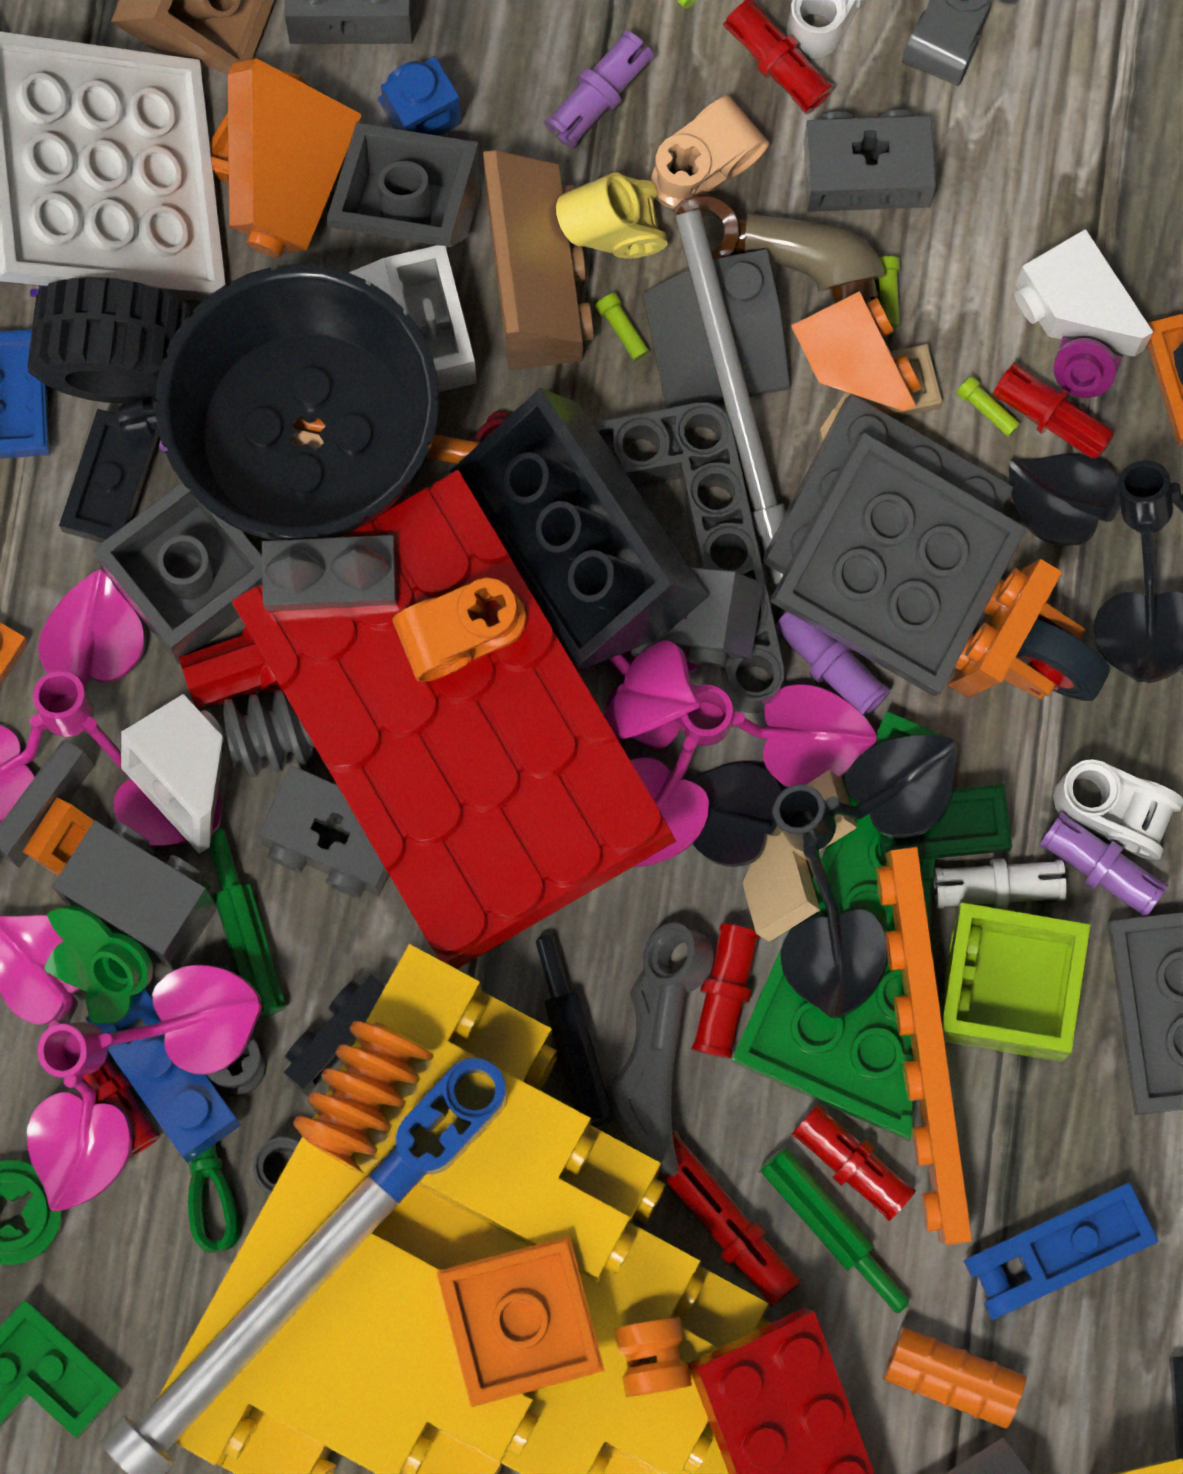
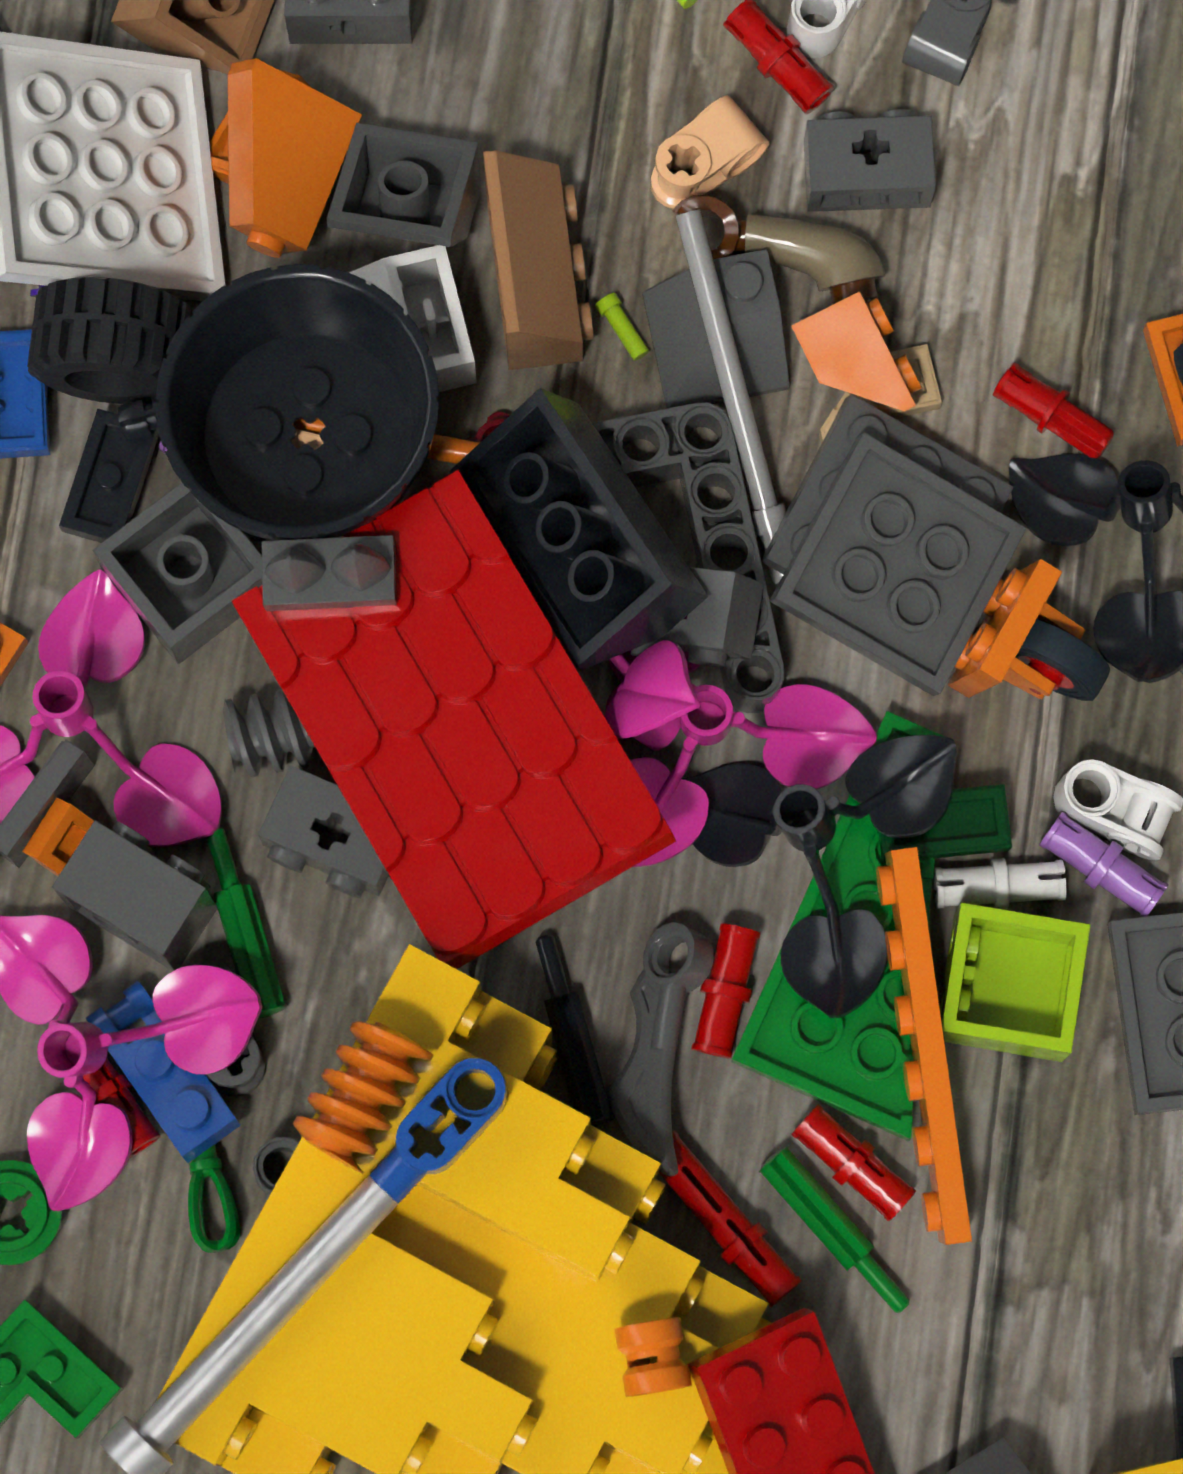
(98, 962): green plate -> none
(177, 766): white slope -> none
(227, 672): red piece -> none
(317, 1052): black plate -> none
(416, 94): blue brick -> none
(450, 631): orange piece -> none
(520, 1321): orange tile -> none
(599, 89): medium lavender pin -> none
(612, 216): light yellow piece -> none
(780, 881): tan tile -> none
(834, 664): medium lavender pin -> none
(889, 289): lime piece -> none
(954, 1377): orange axle -> none
(984, 403): lime piece -> none
(1063, 1249): blue plate -> none
(1081, 297): white slope -> none
(1085, 367): magenta plate -> none

